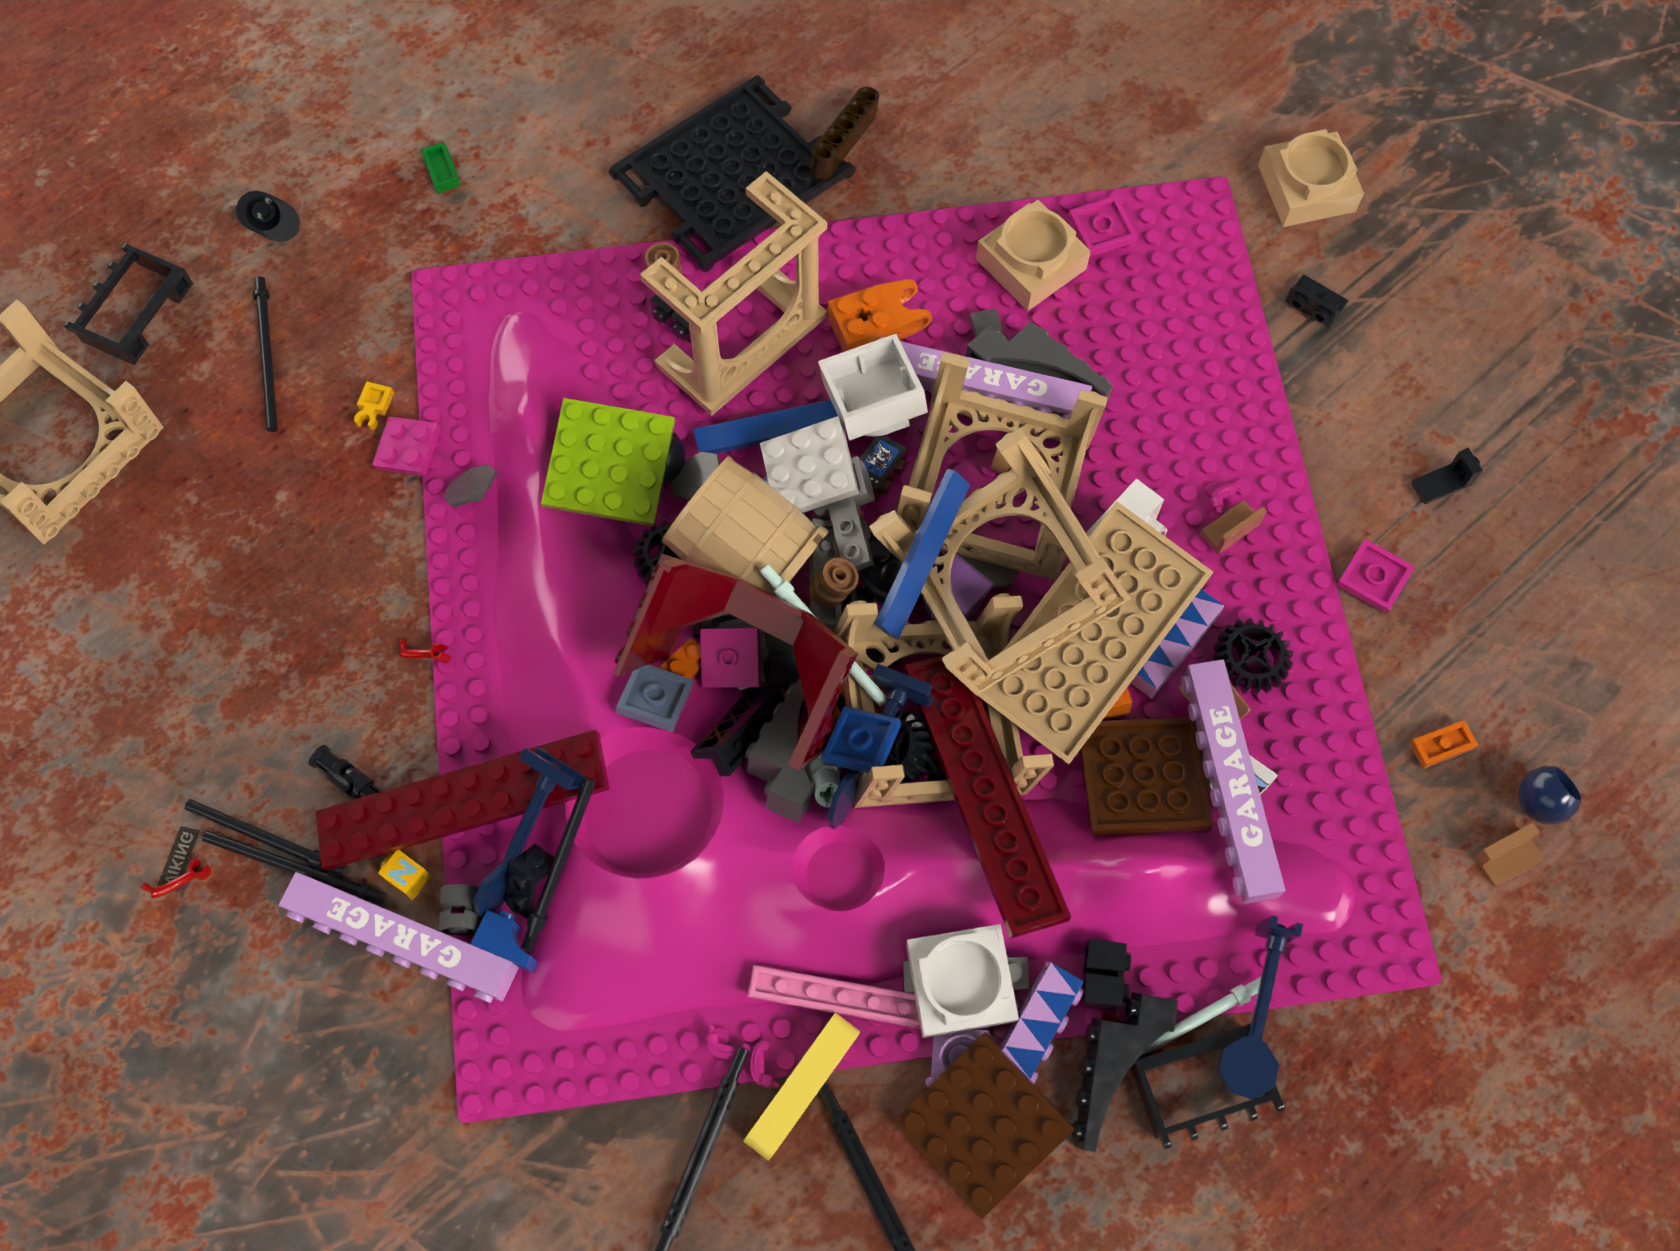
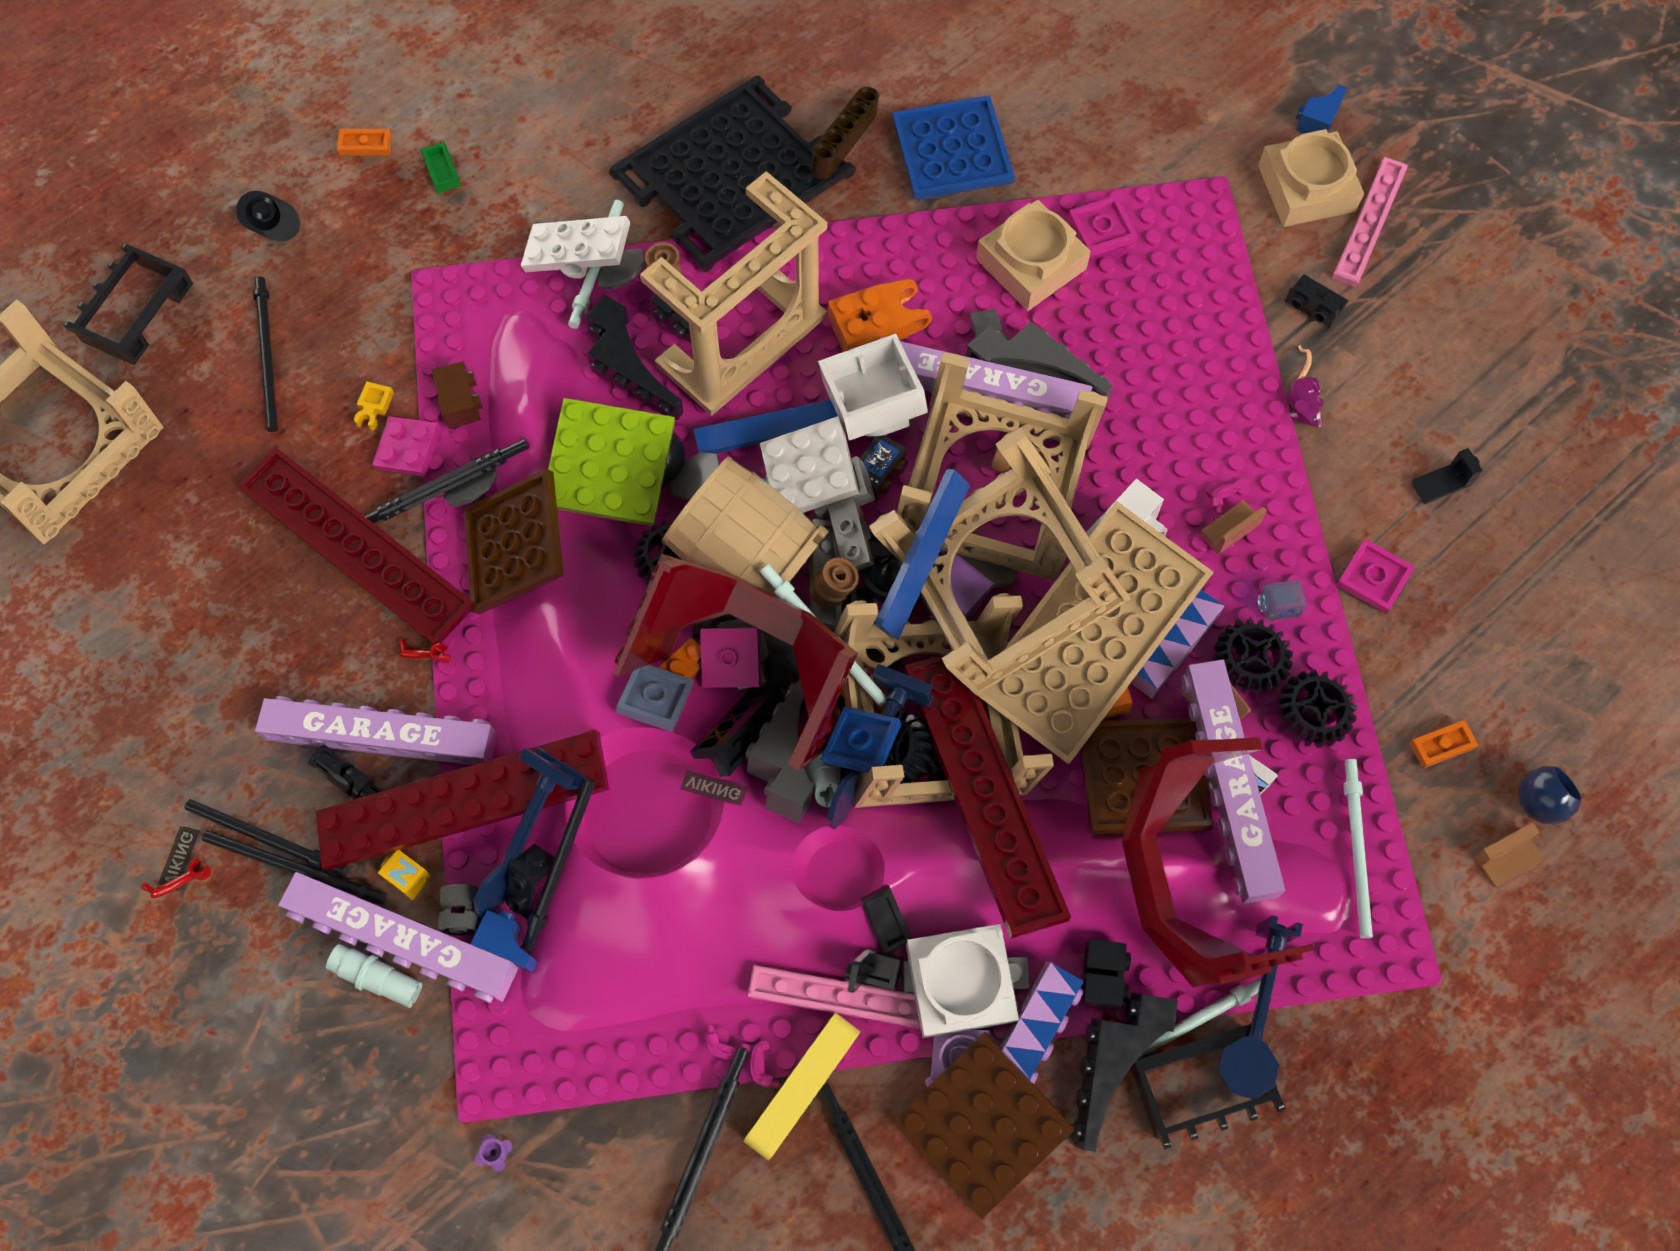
(356, 546): none -> dark red plate
(364, 142): none -> orange plate
(373, 975): none -> light aqua piece
(376, 731): none -> lavender brick
(446, 481): none -> black axle
(456, 394): none -> reddish brown brick
(488, 1144): none -> medium lavender plate
(513, 541): none -> reddish brown plate
(576, 245): none -> white plate
(581, 301): none -> light aqua bar
(617, 275): none -> dark grey piece
(617, 359): none -> black arch
(713, 788): none -> clear smoke sticker
(874, 969): none -> black bracket
(886, 919): none -> black tile
(952, 147): none -> blue plate
(1157, 795): none -> dark red panel
(1282, 600): none -> clear light blue brick
(1304, 396): none -> magenta animal
(1307, 720): none -> black gear
(1320, 111): none -> blue arch
(1353, 791): none -> light aqua bar
(1369, 222): none -> bright pink tile

